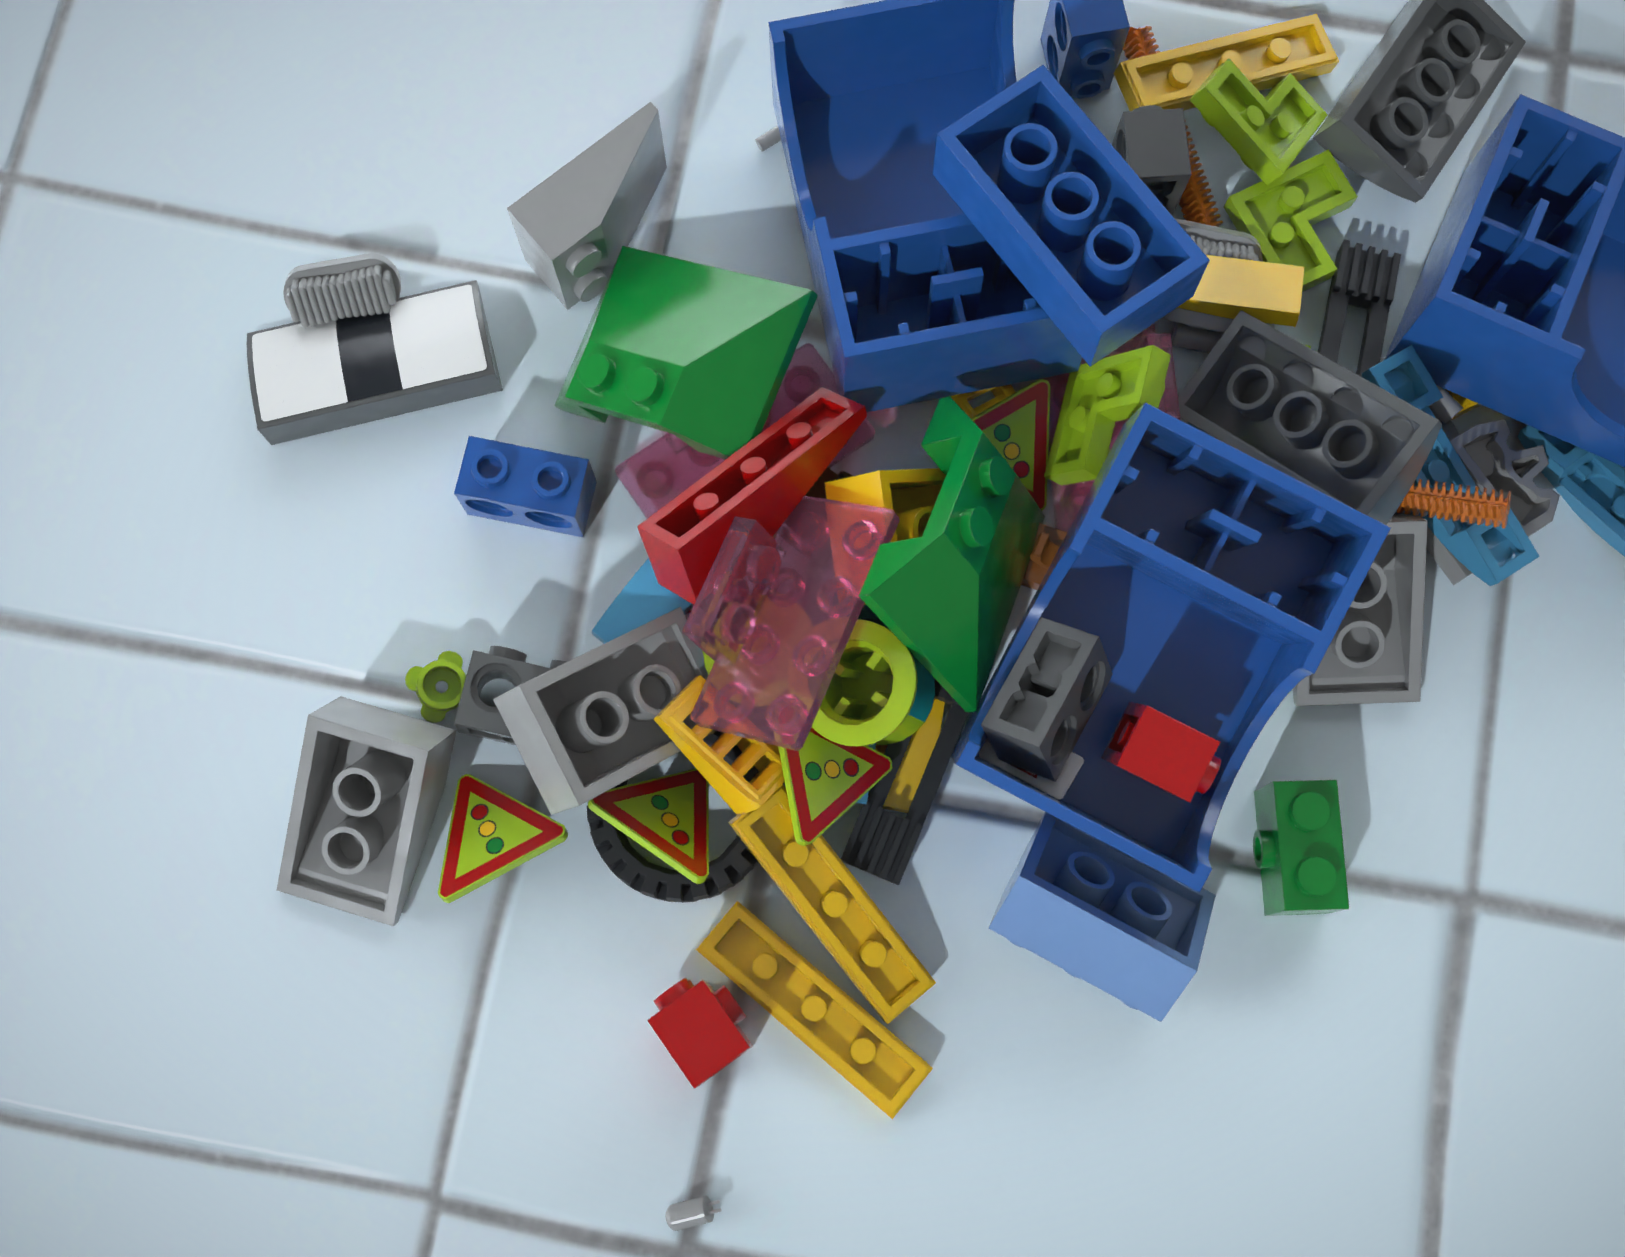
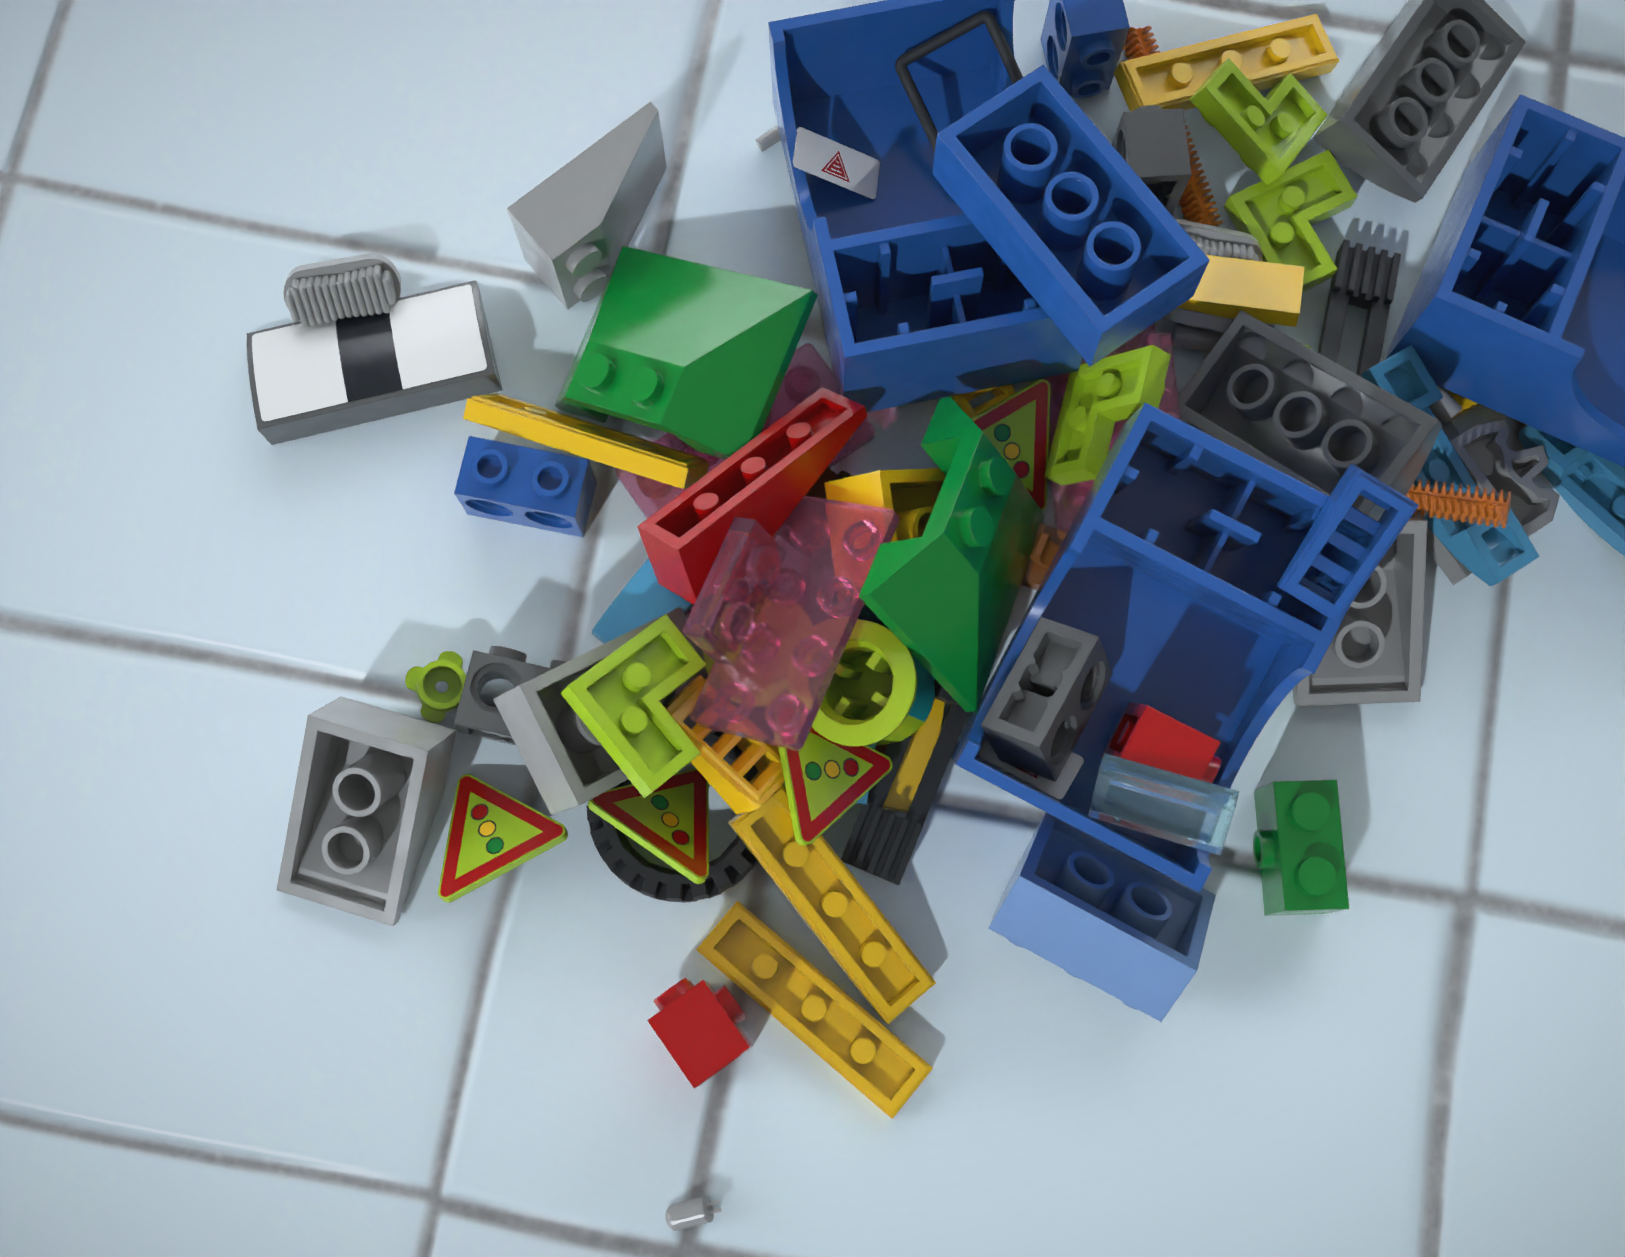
(586, 439): none -> yellow tile
(624, 708): none -> lime plate
(836, 163): none -> white sticker
(941, 40): none -> black piece
(1163, 804): none -> clear light blue tile
(1367, 556): none -> blue slope

